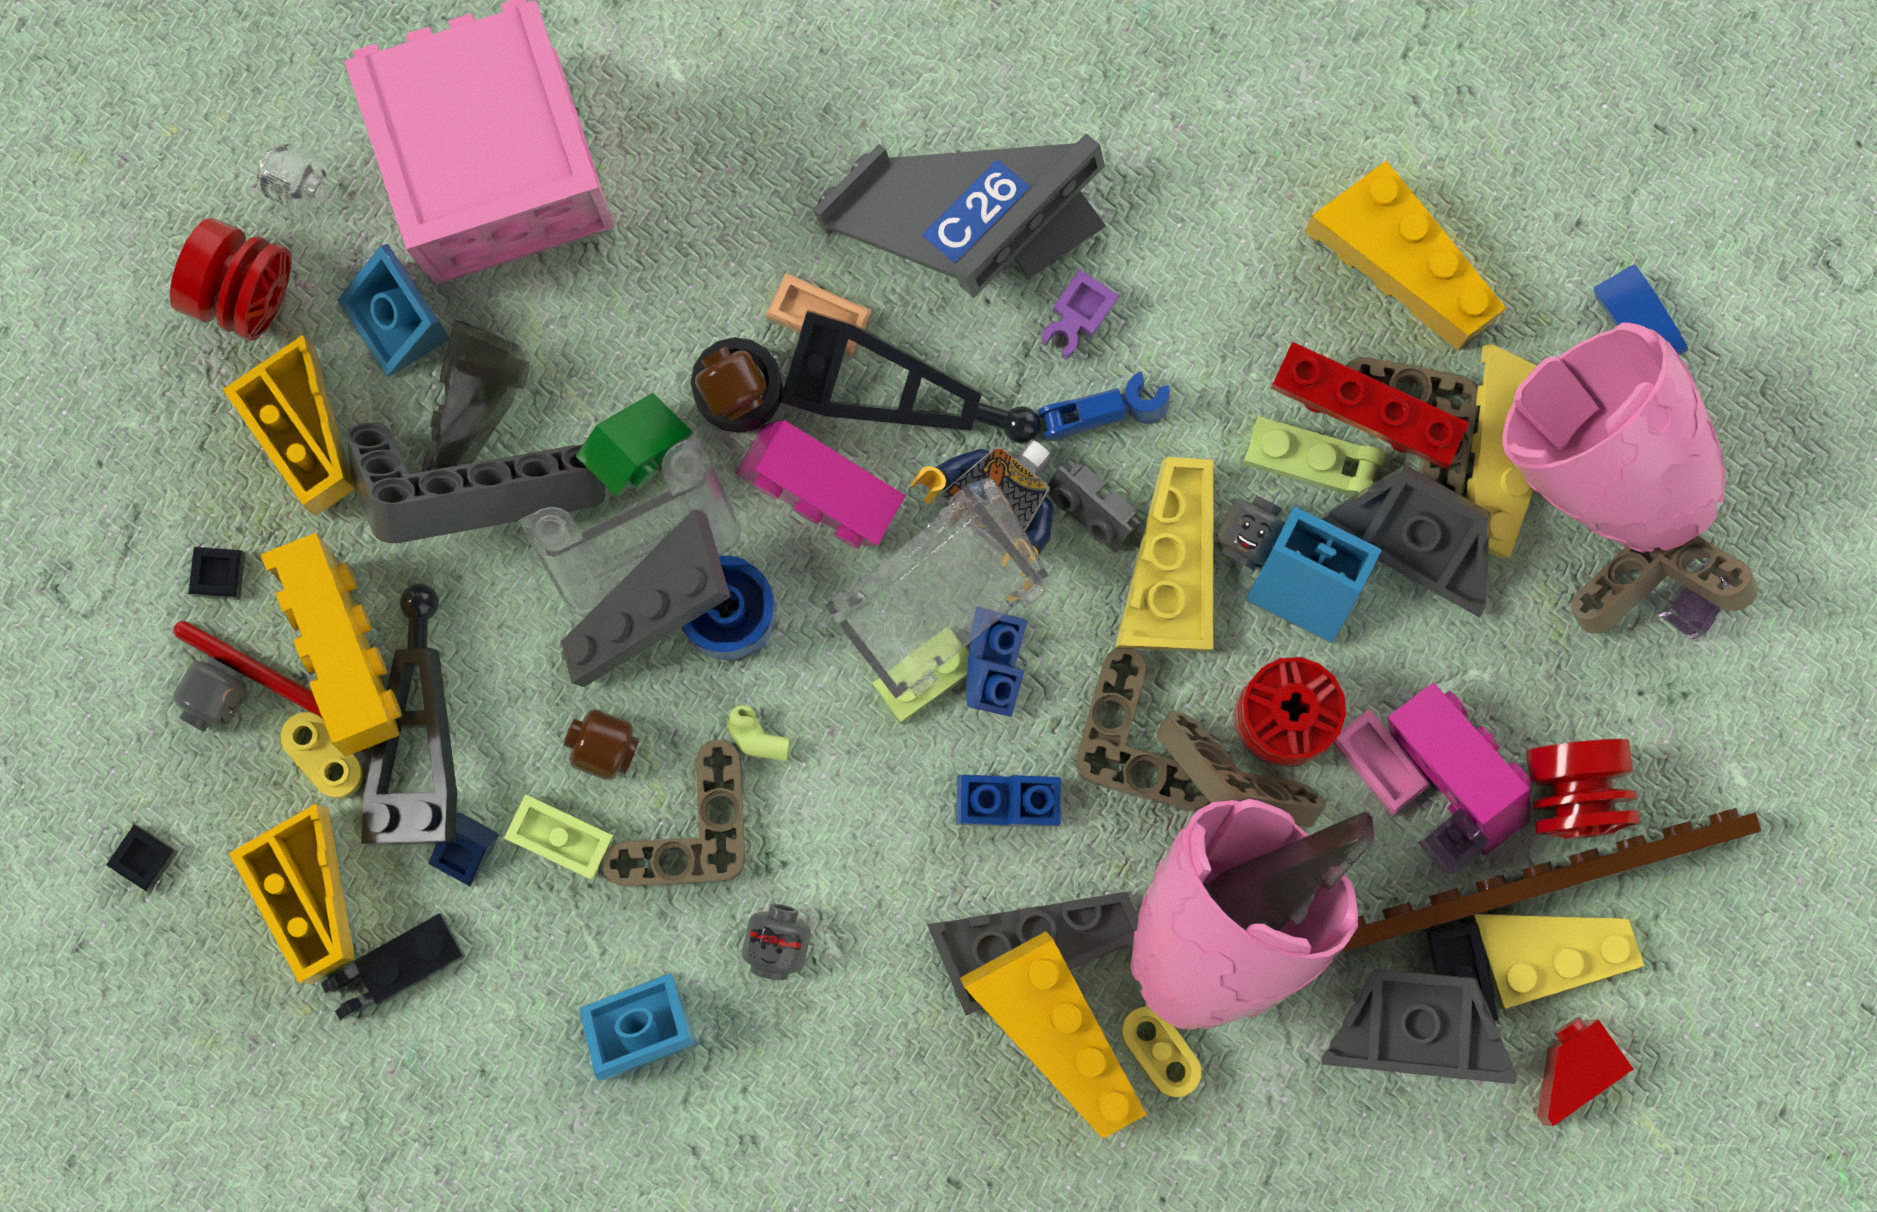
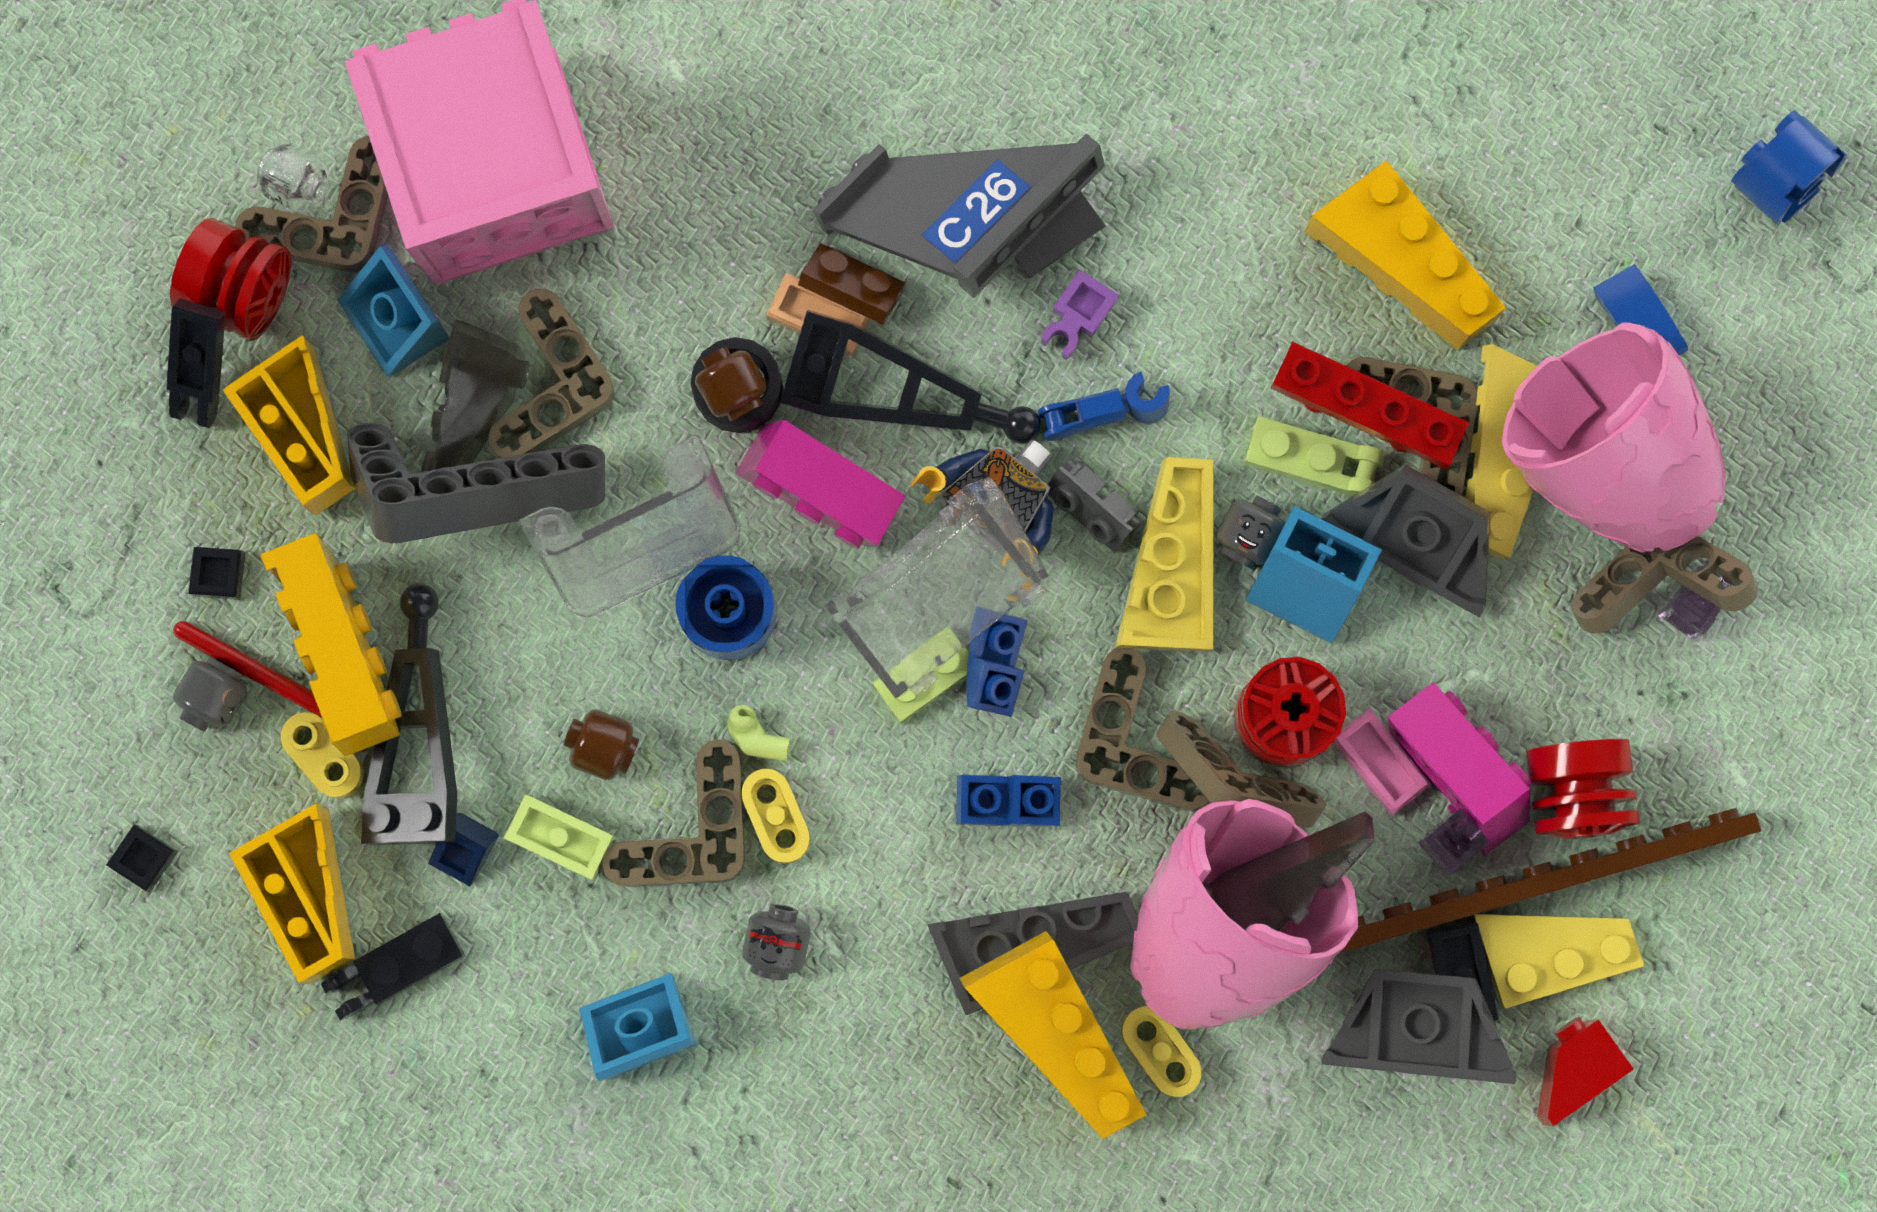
(195, 360): none -> black hinge
(344, 224): none -> dark tan beam
(565, 392): none -> dark tan beam
(632, 444): green brick -> none
(655, 599): dark grey wing -> none
(776, 816): none -> light yellow plate
(851, 283): none -> reddish brown plate
(1788, 169): none -> blue brick

